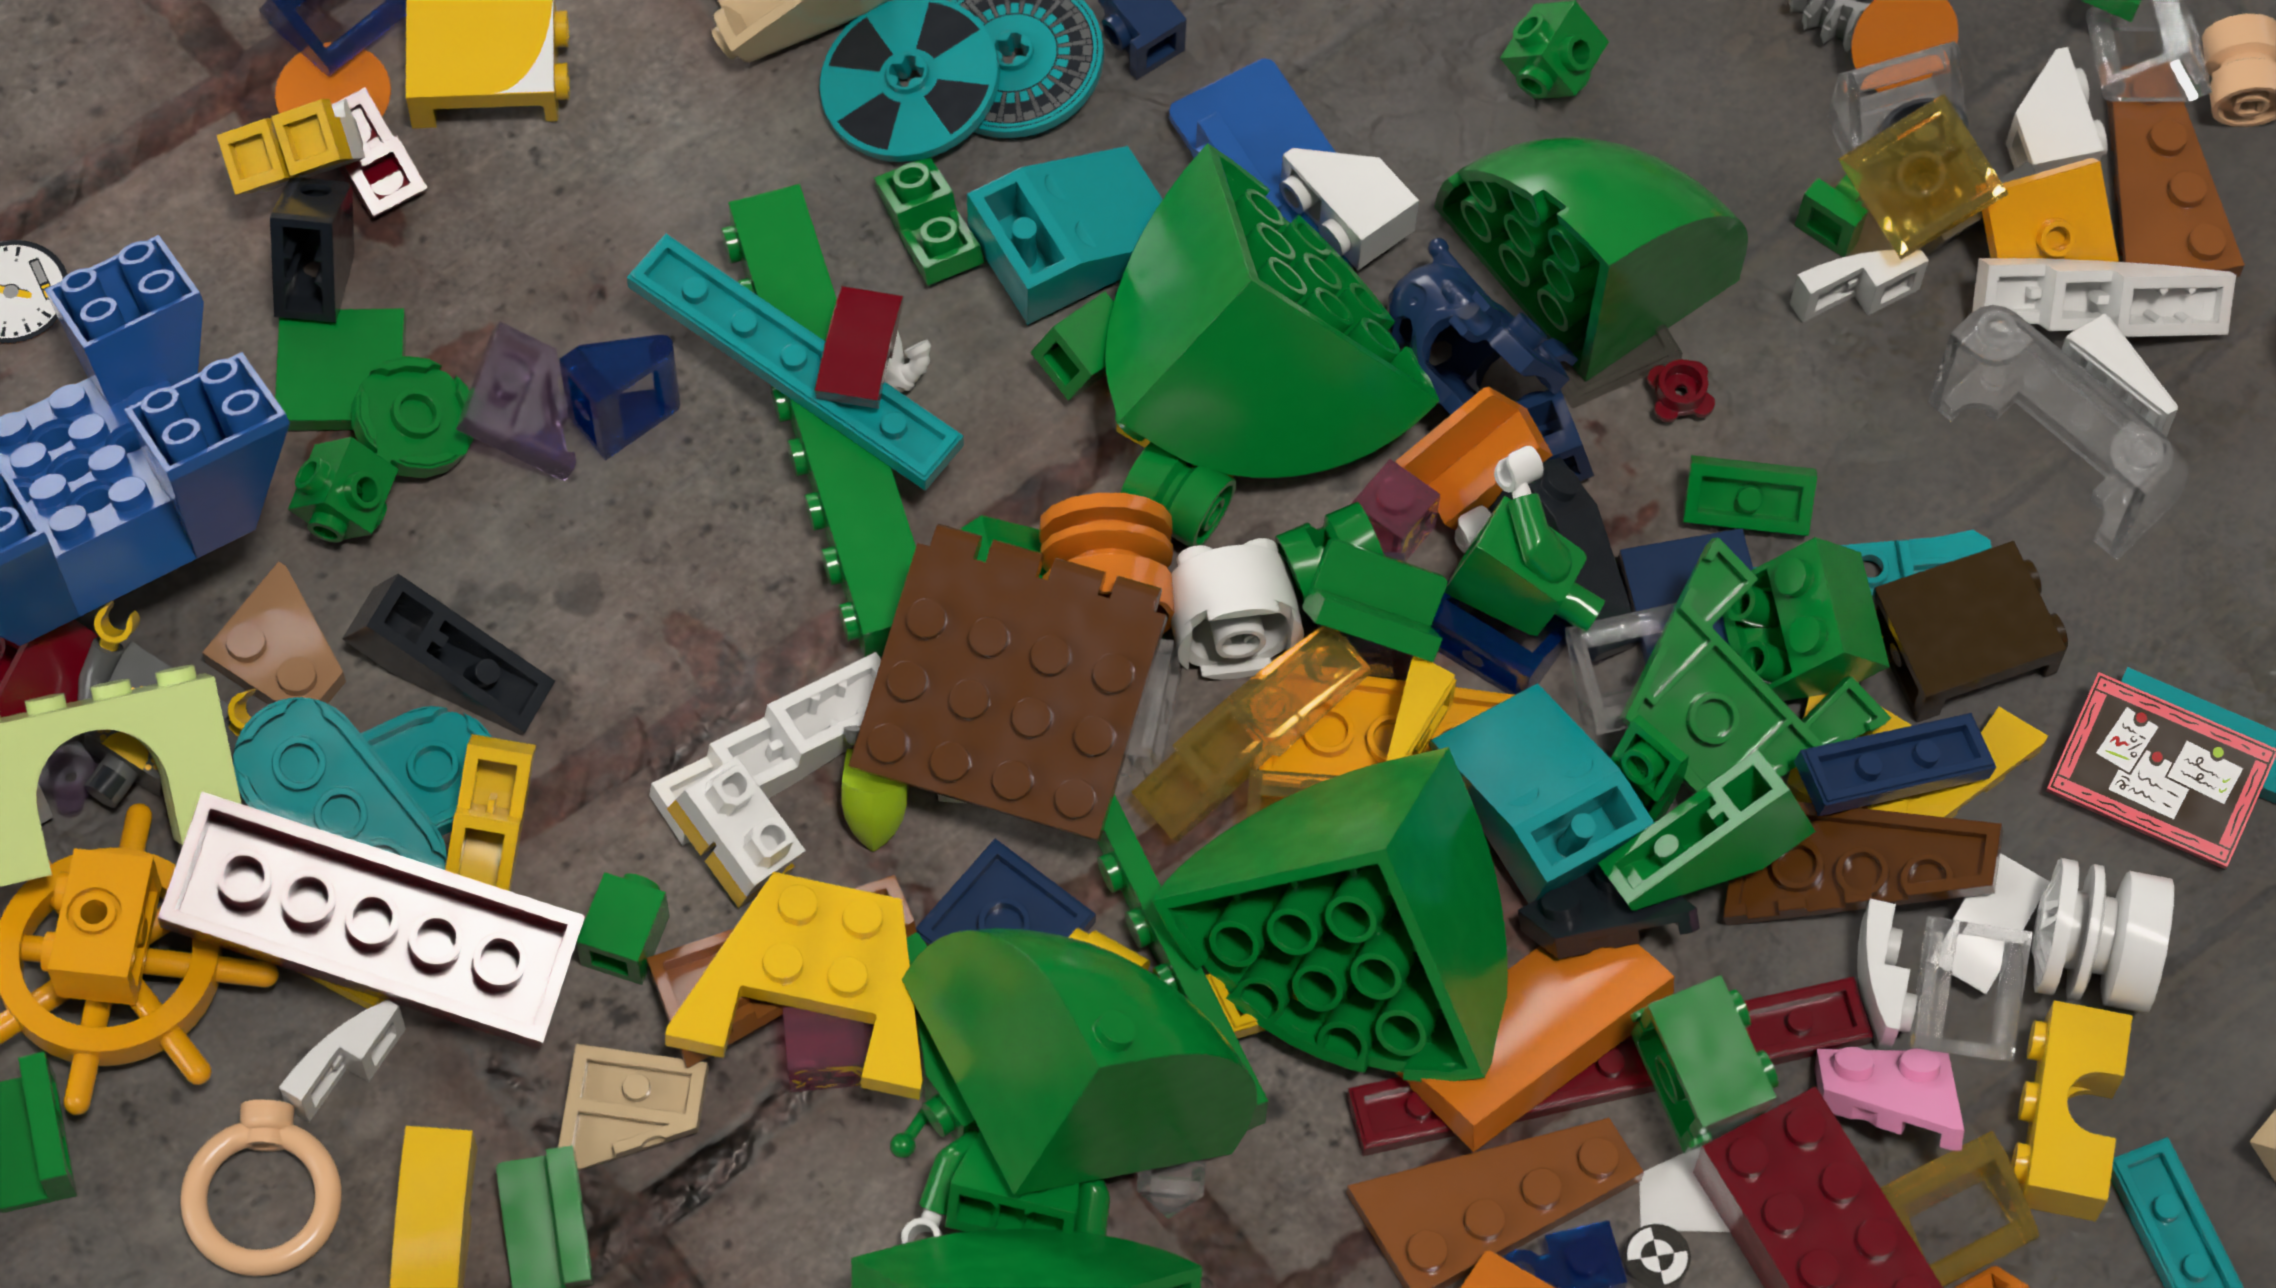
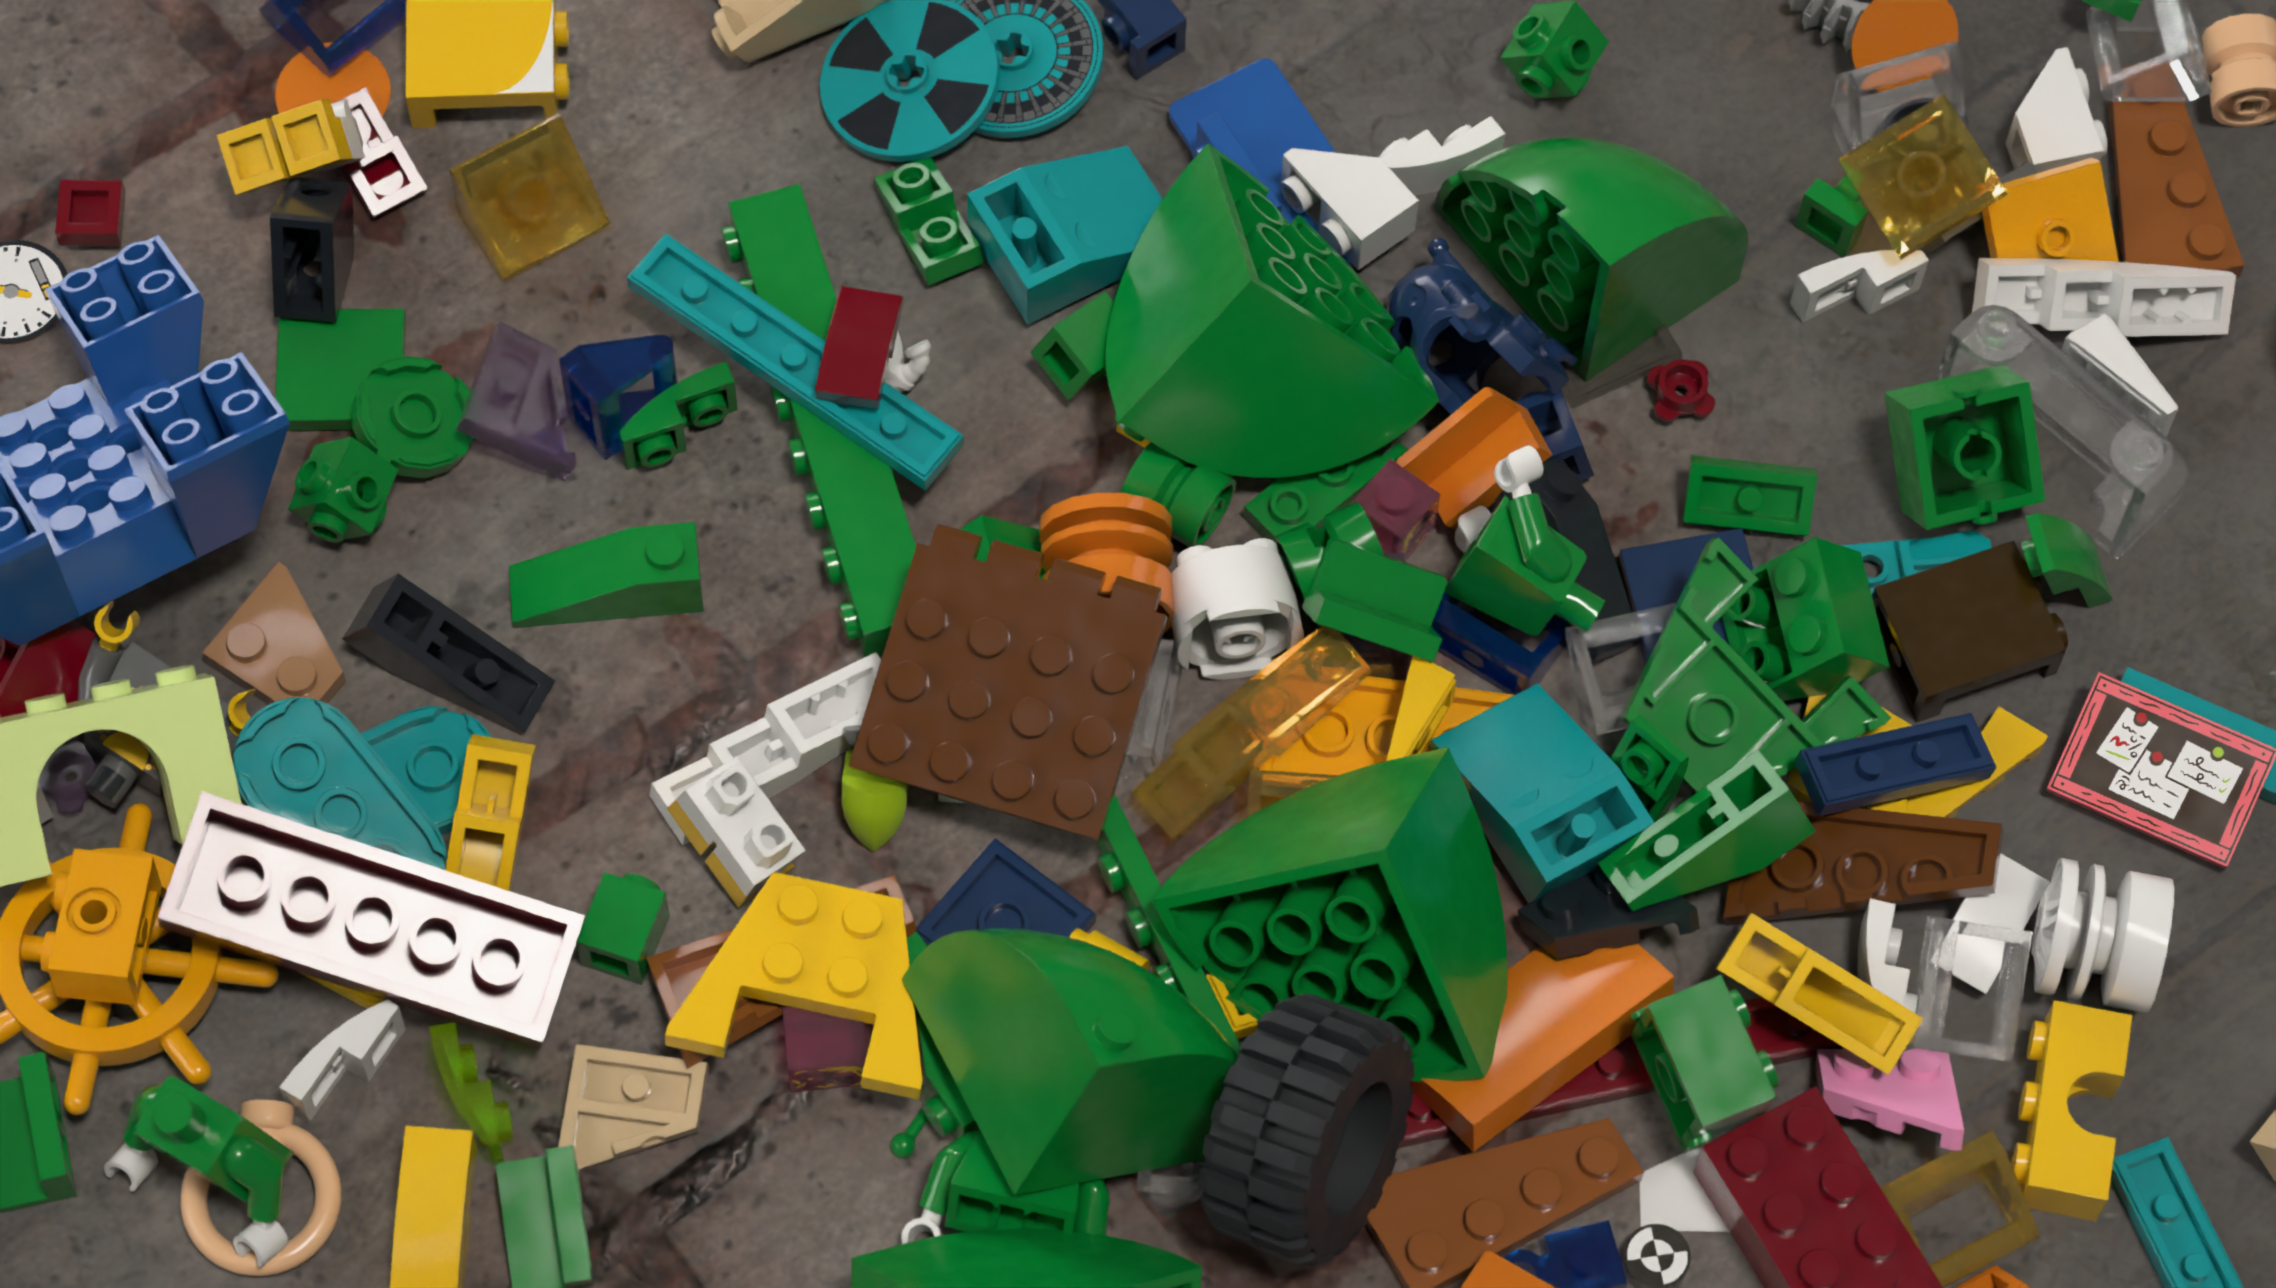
(90, 212): none -> dark red plate
(214, 1146): none -> green torso
(470, 1099): none -> clear neon green slope
(527, 197): none -> clear yellow slope
(611, 578): none -> green slope
(658, 428): none -> green slope
(1307, 1129): none -> black tyre
(1312, 496): none -> green hinge
(1426, 164): none -> white slope
(1819, 993): none -> yellow slope
(1965, 447): none -> green brick
(2065, 558): none -> green slope

